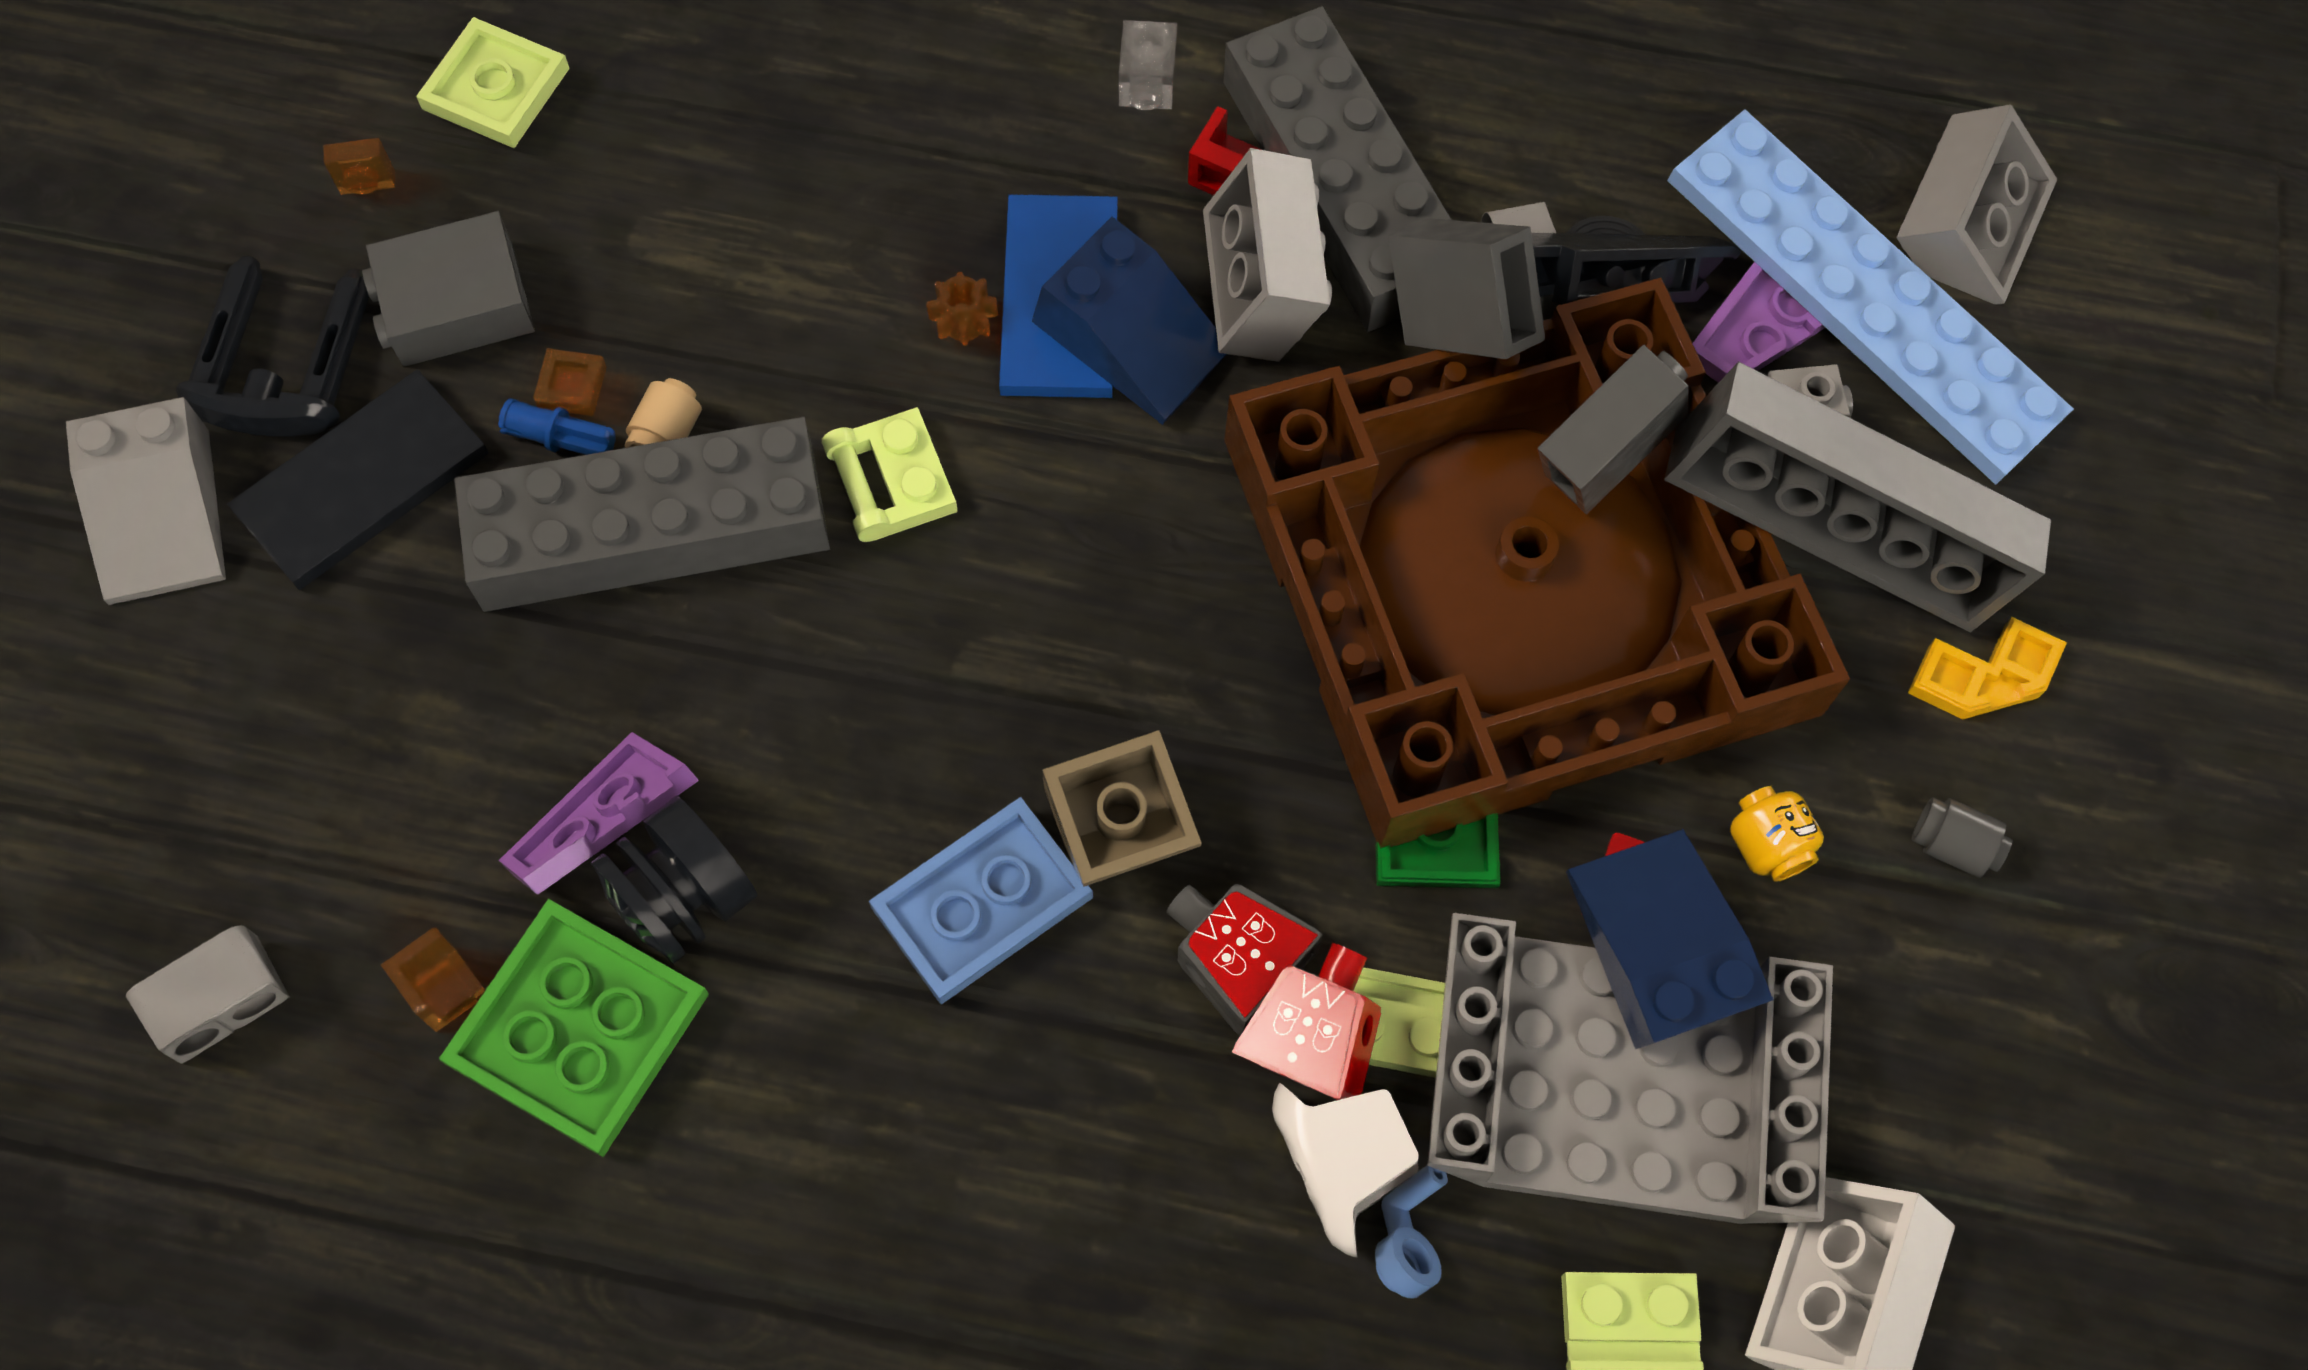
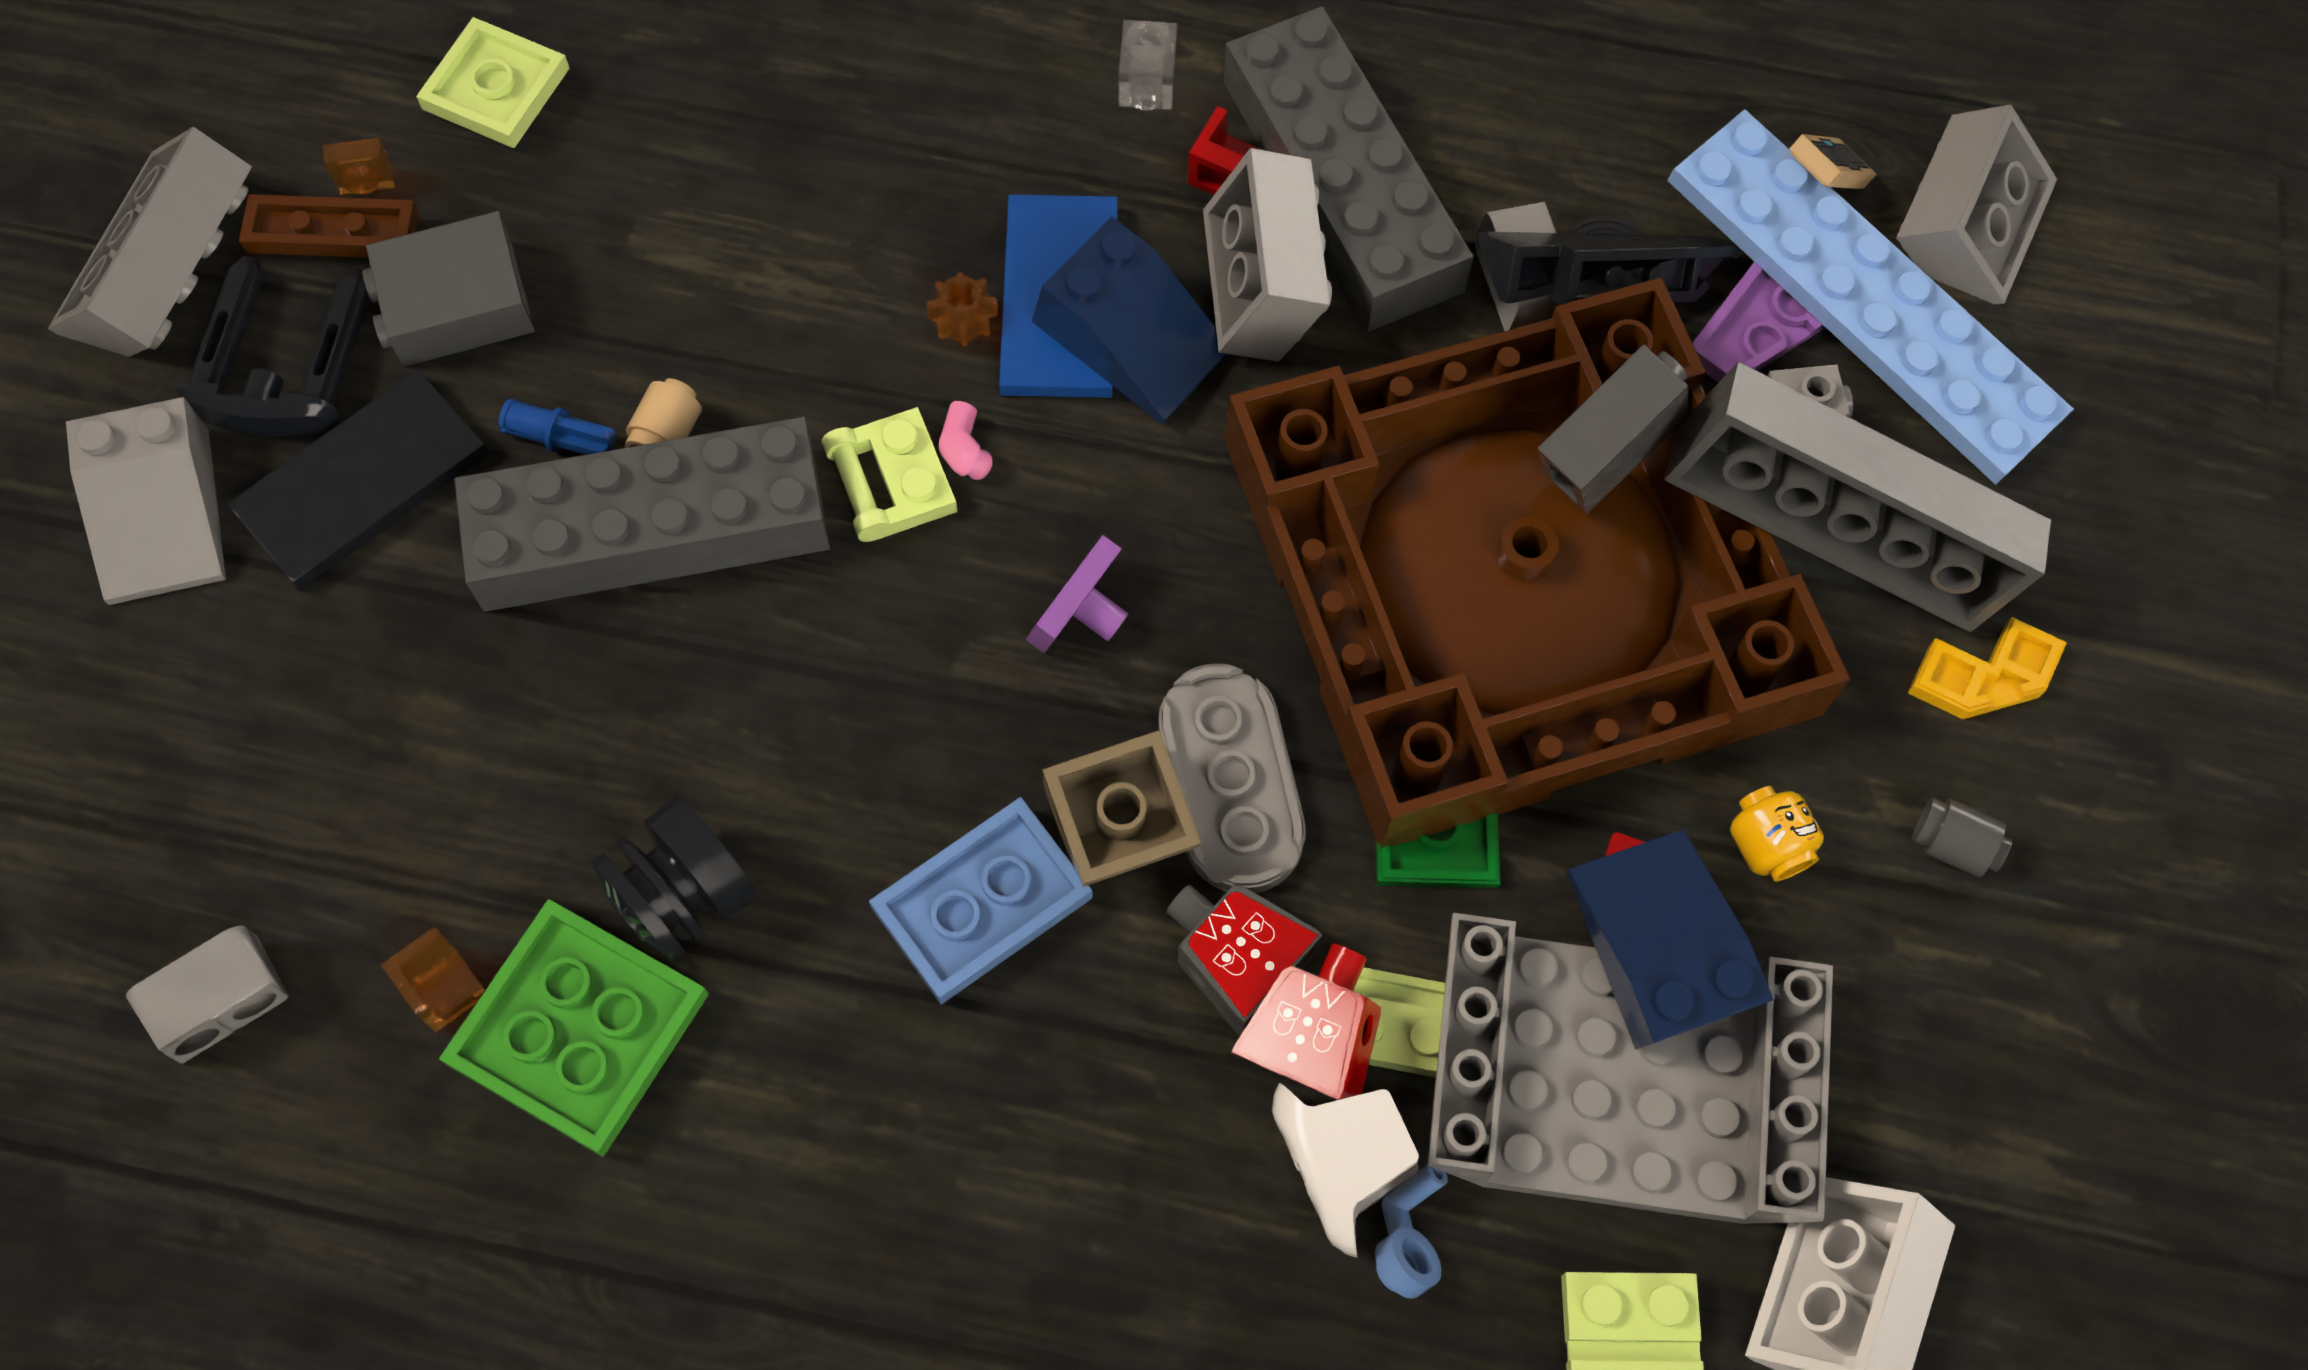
(154, 246): none -> light grey slope
(323, 224): none -> reddish brown plate
(570, 381): clear orange plate -> none
(598, 810): medium lavender wing -> none
(958, 445): none -> bright pink arm
(1082, 601): none -> medium lavender tile
(1234, 777): none -> light grey tile
(1467, 287): dark grey brick -> none
(1831, 162): none -> tan tile

